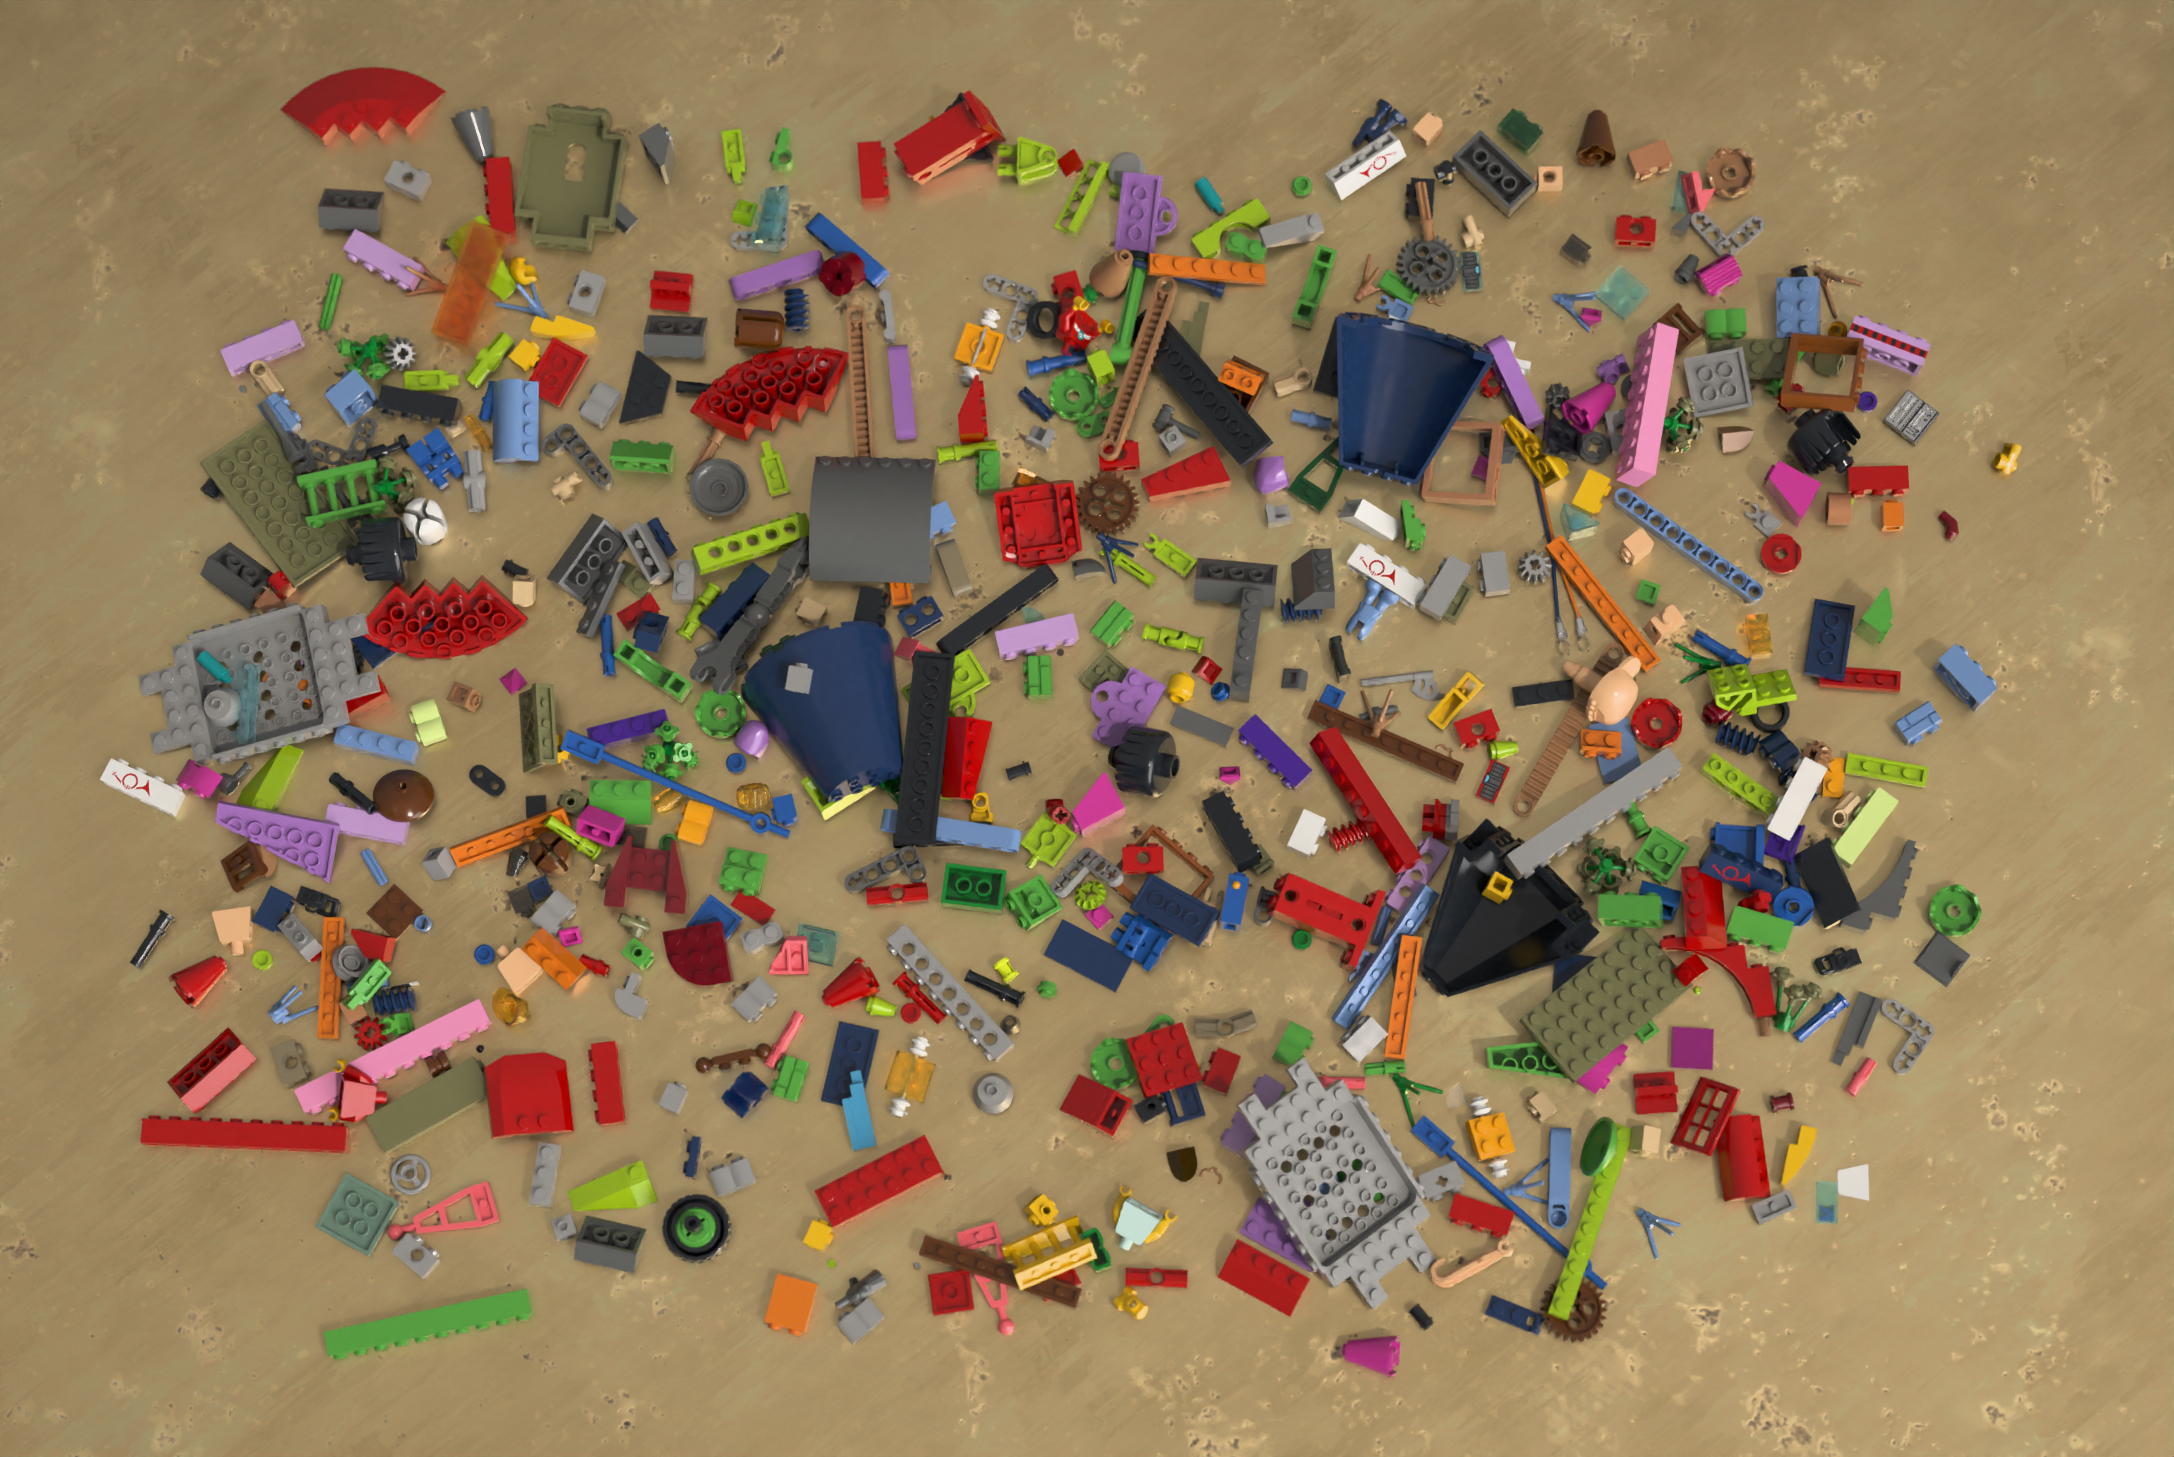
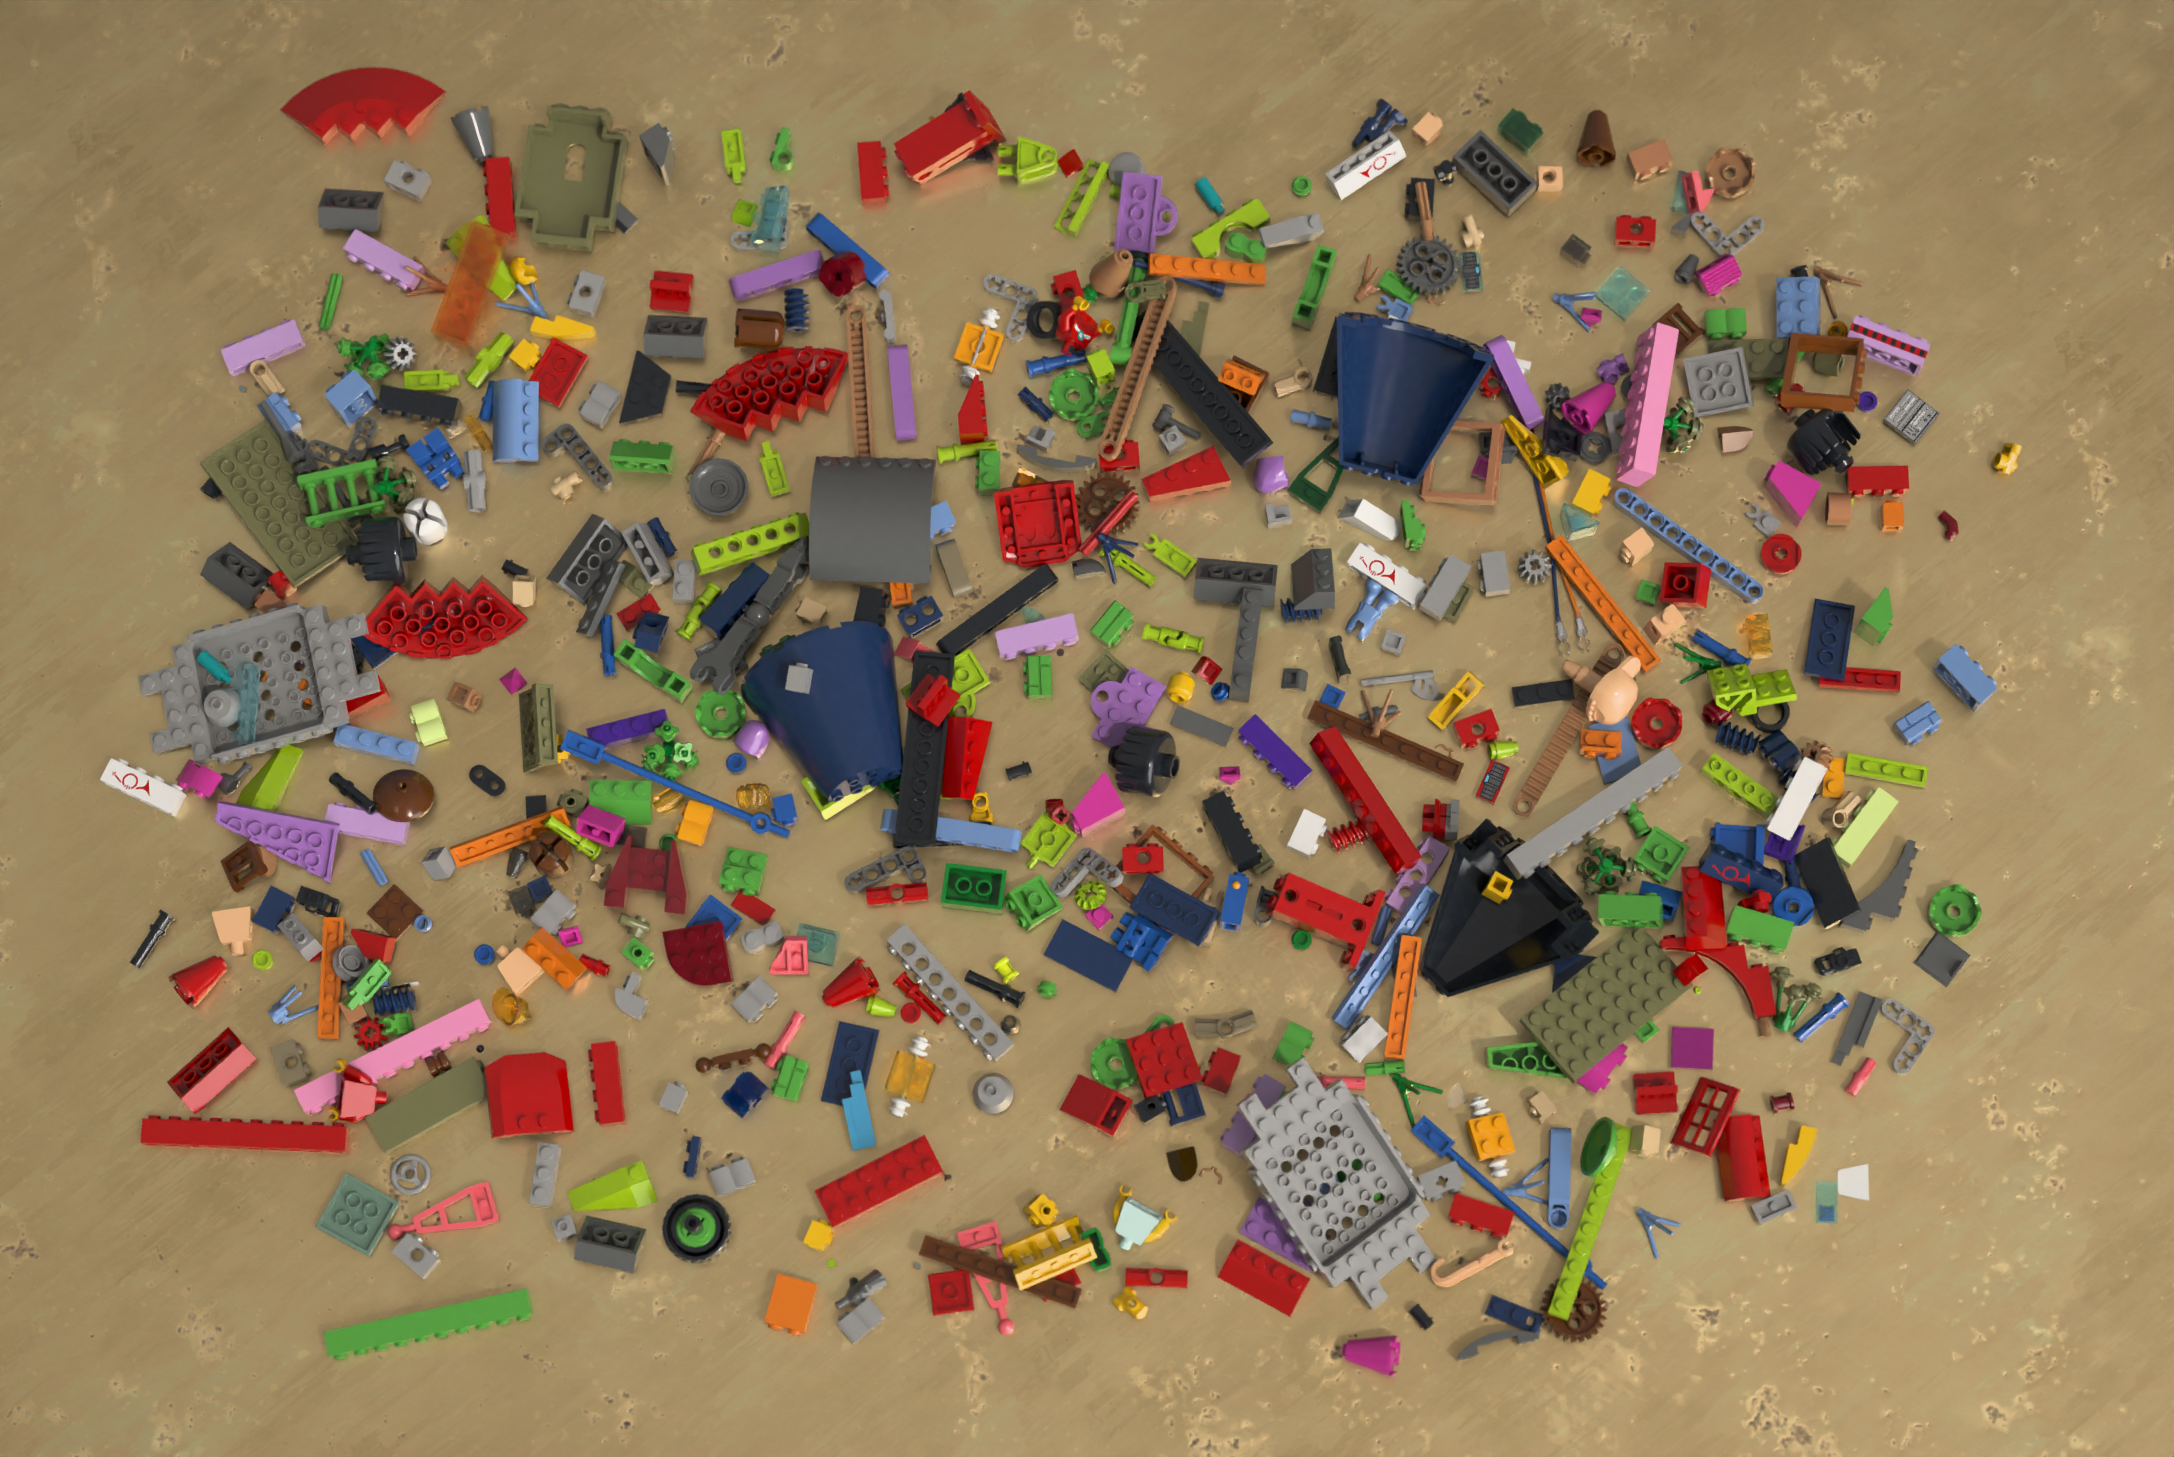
(933, 699): none -> red bracket
(1081, 464): none -> dark grey slope
(1109, 522): none -> red axle
(1148, 290): none -> olive piece
(1393, 642): none -> light grey plate
(1521, 1338): none -> dark grey slope
(1685, 584): none -> red brick

